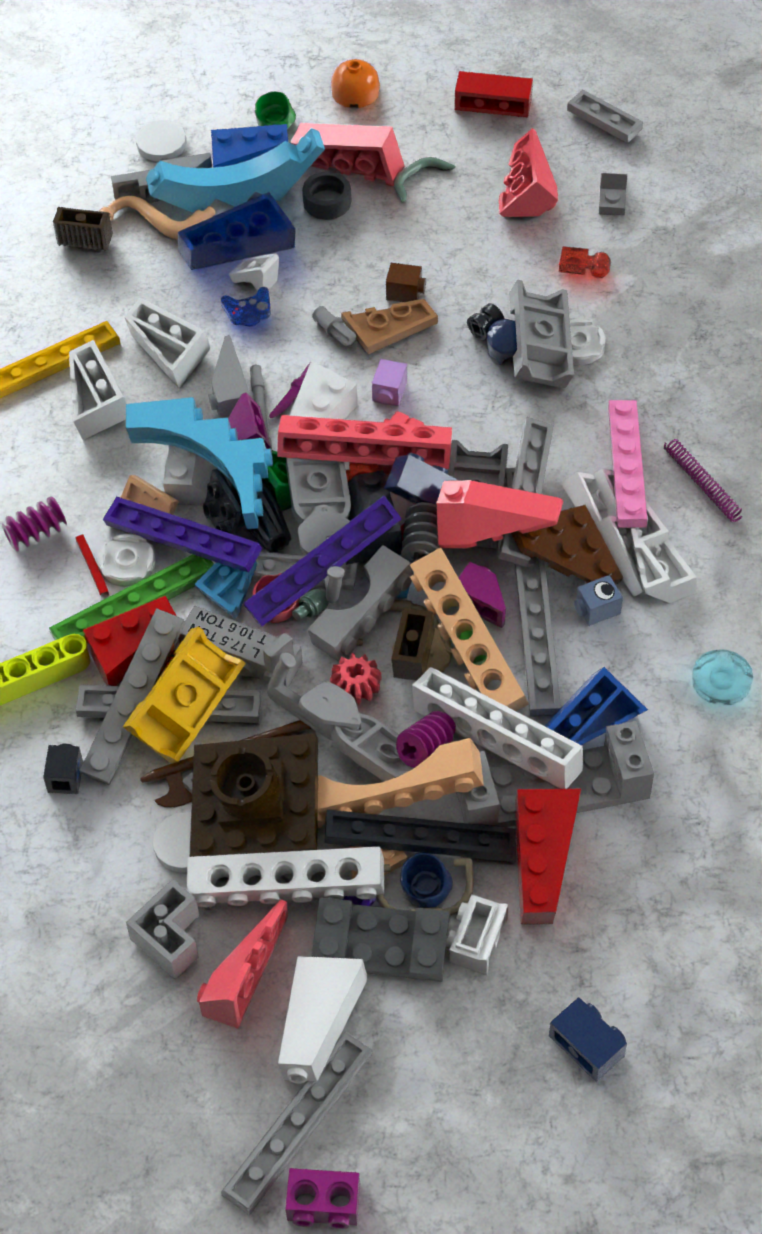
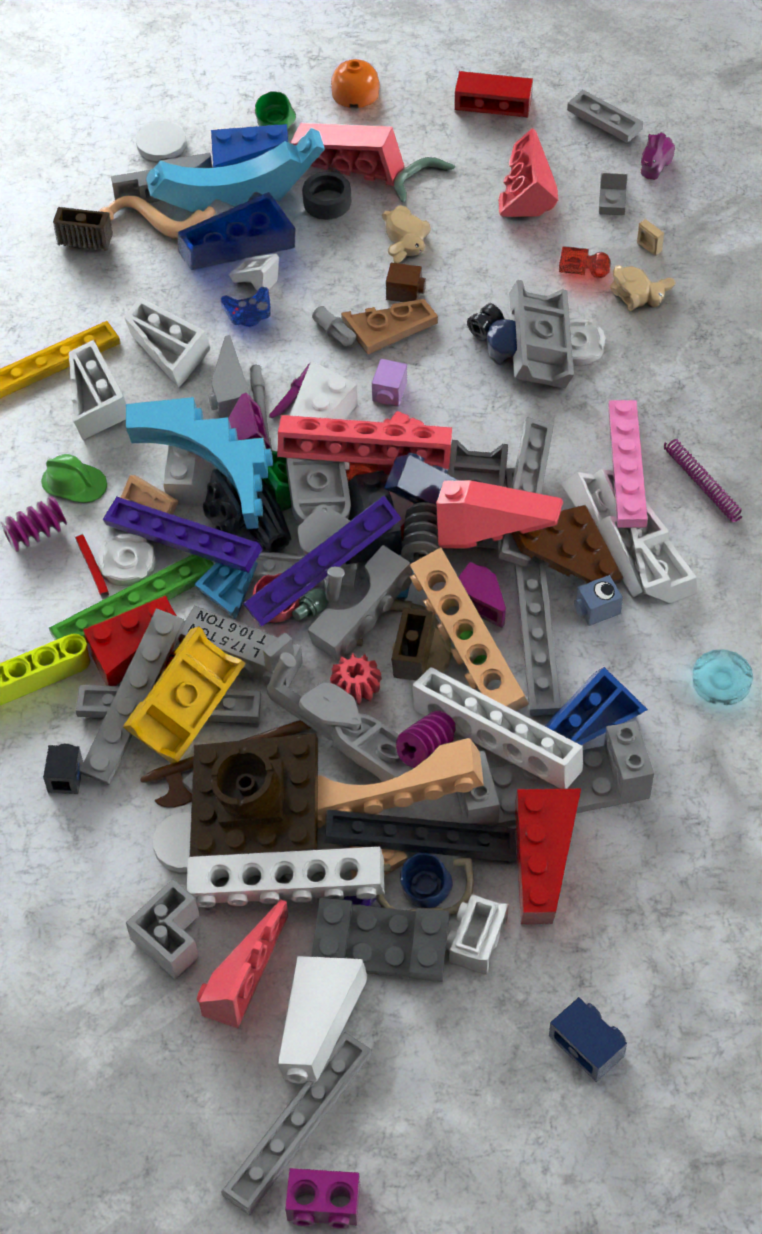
(73, 480): none -> bright green piece
(406, 232): none -> tan animal
(637, 289): none -> tan animal
(650, 237): none -> tan tile
(656, 155): none -> magenta animal

